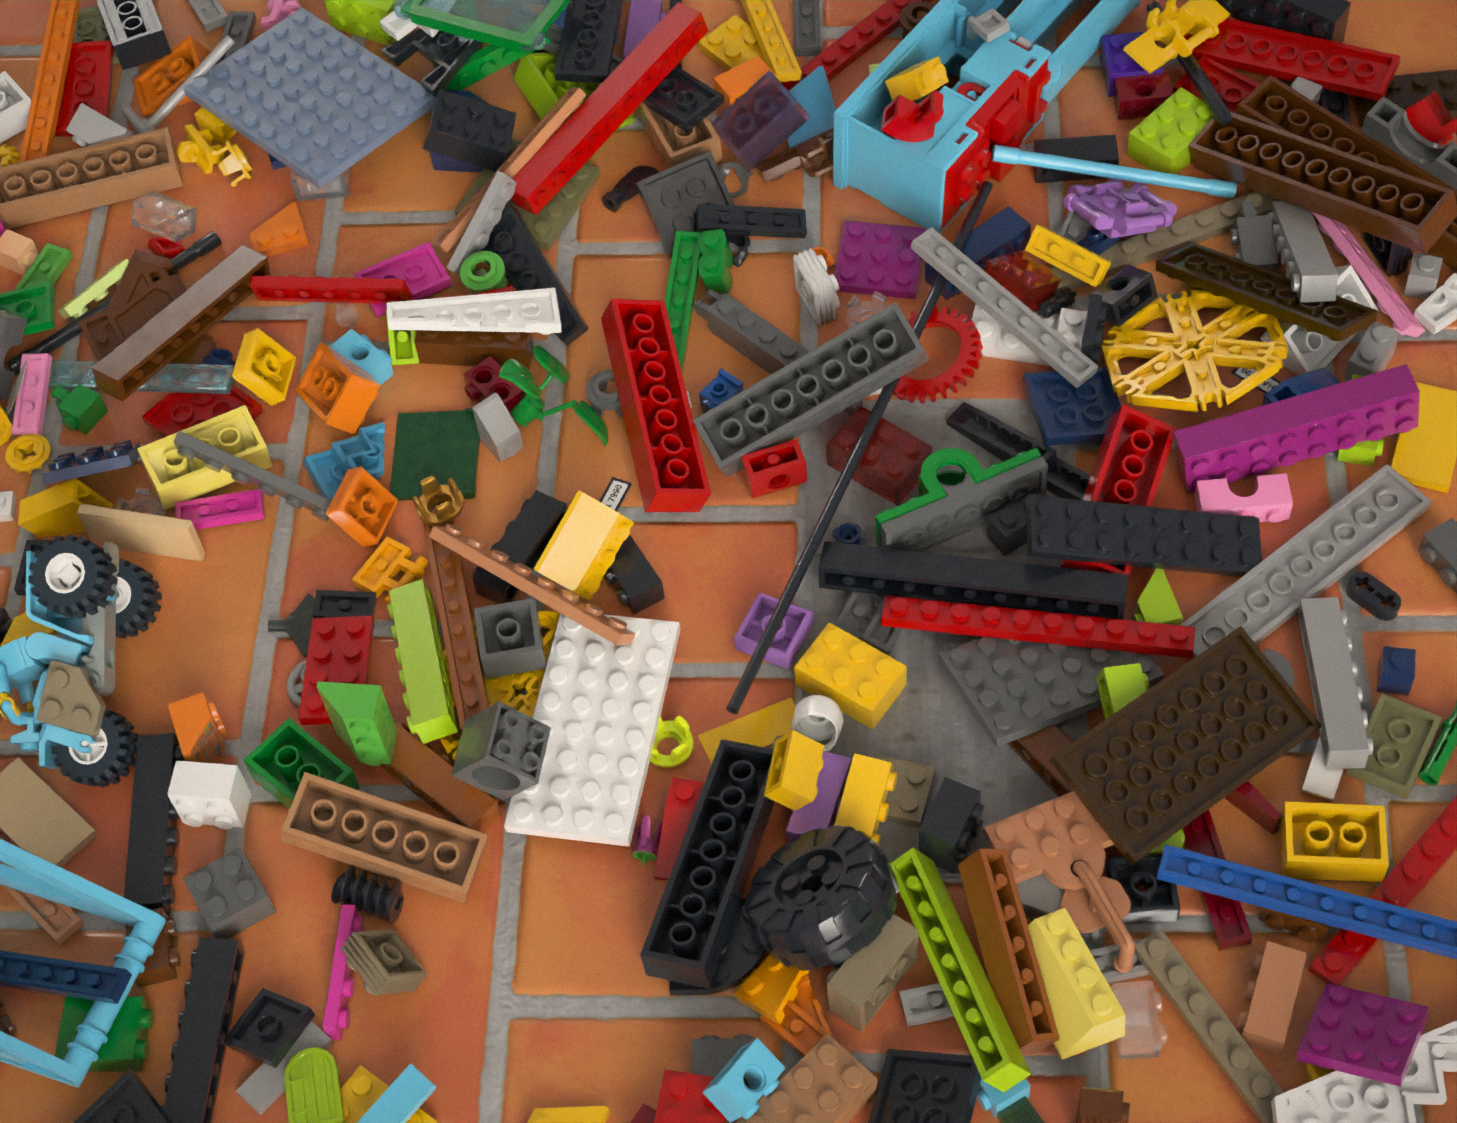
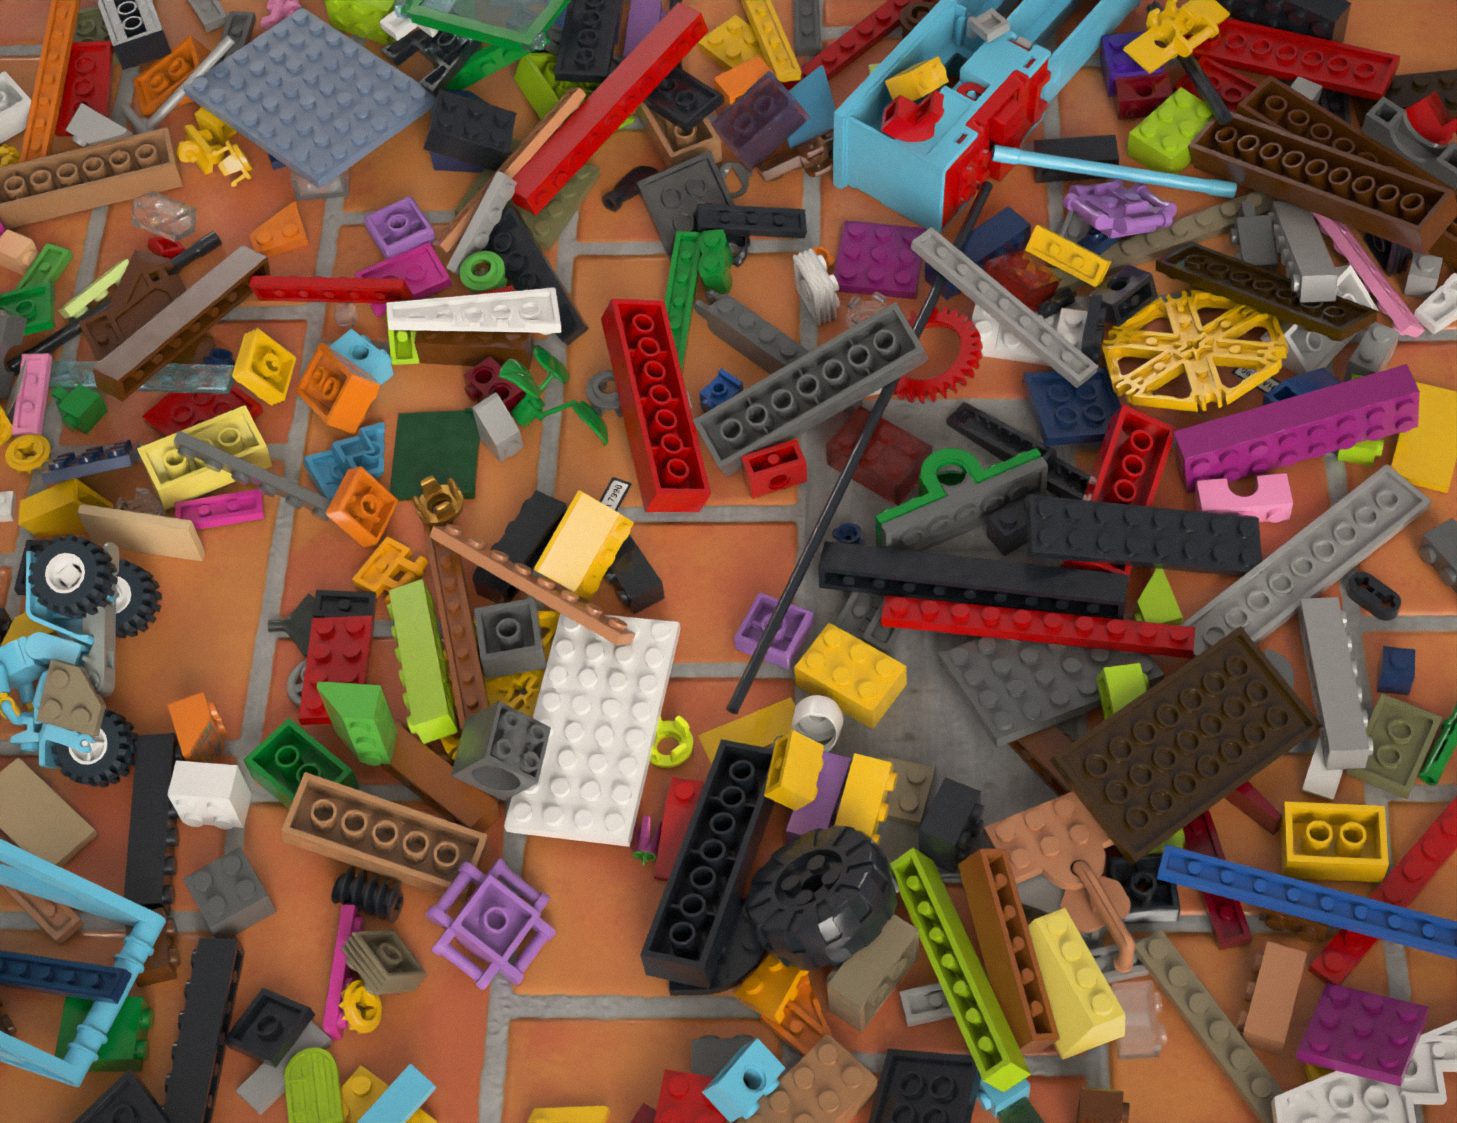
(360, 1021): none -> yellow gear
(399, 227): none -> medium lavender brick
(491, 923): none -> medium lavender brick

